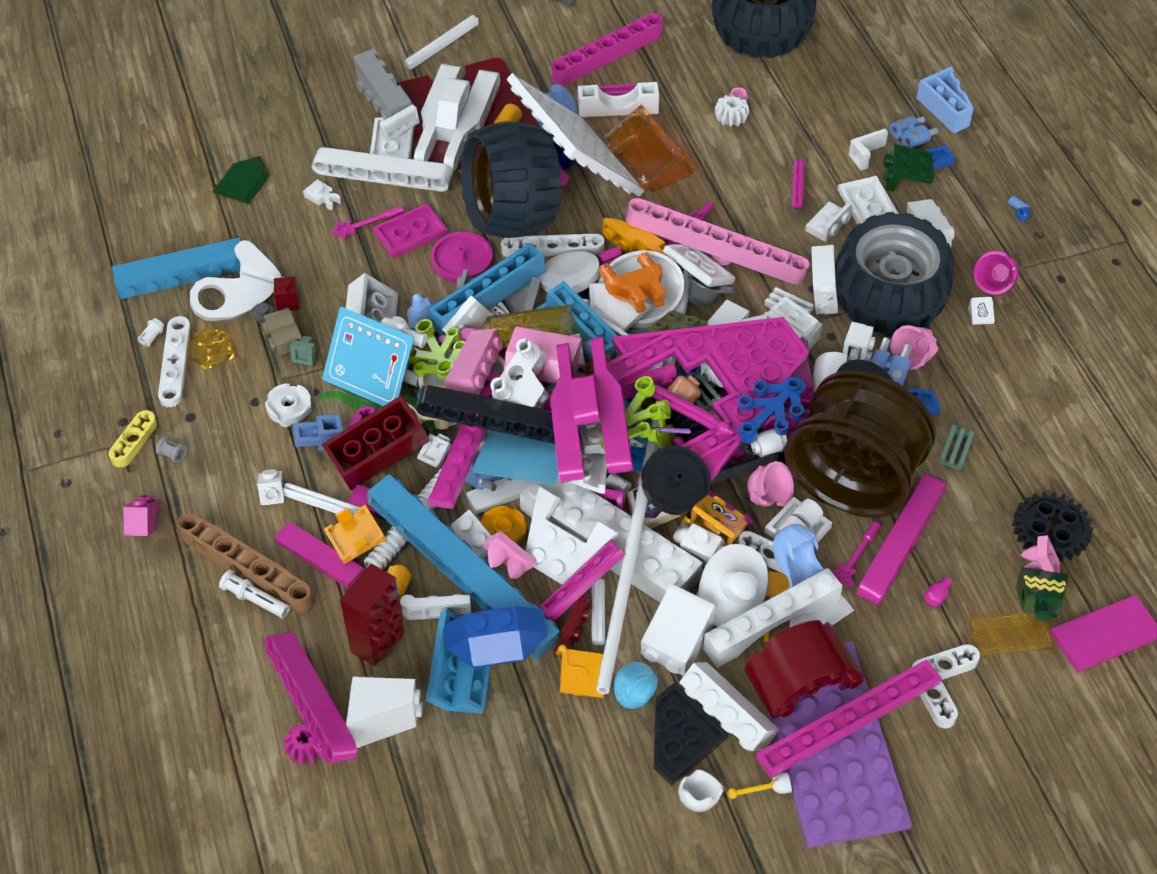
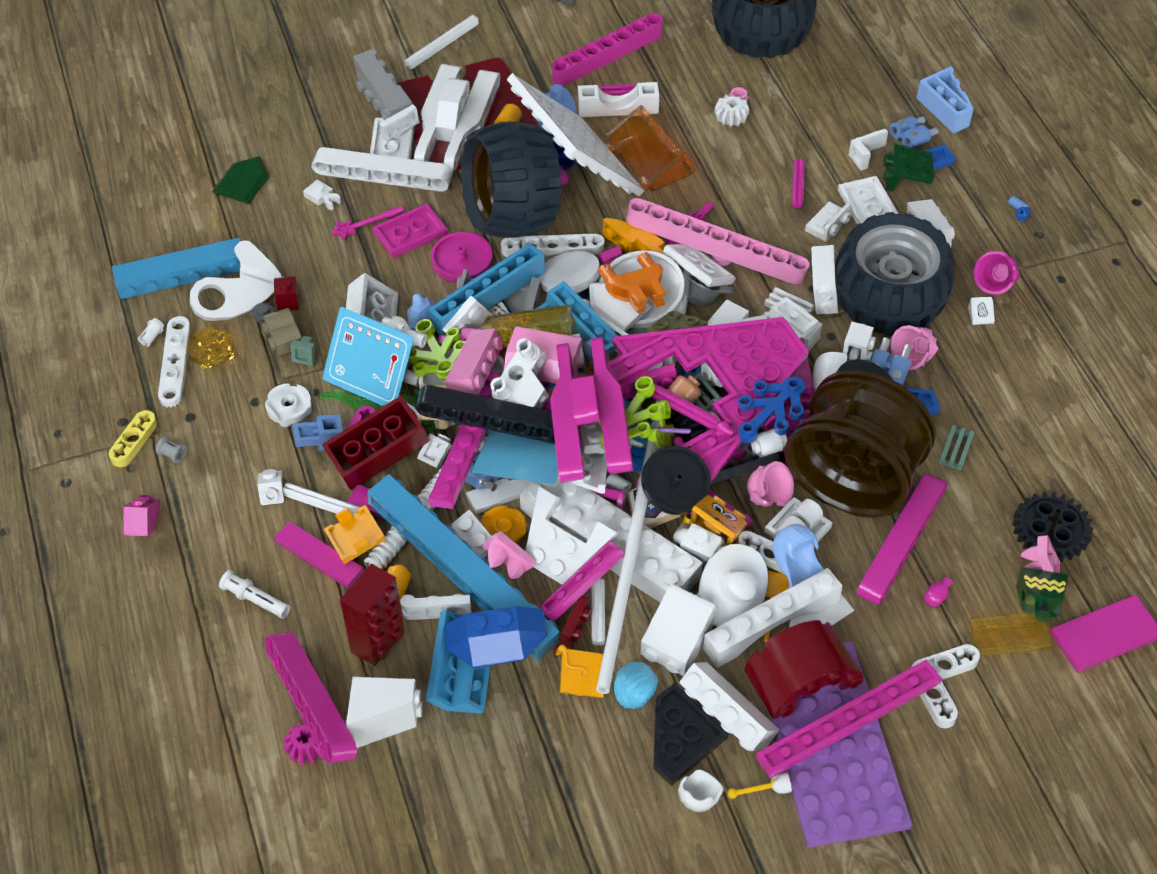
(245, 562): medium nougat beam -> none
(844, 573): dark pink piece -> none

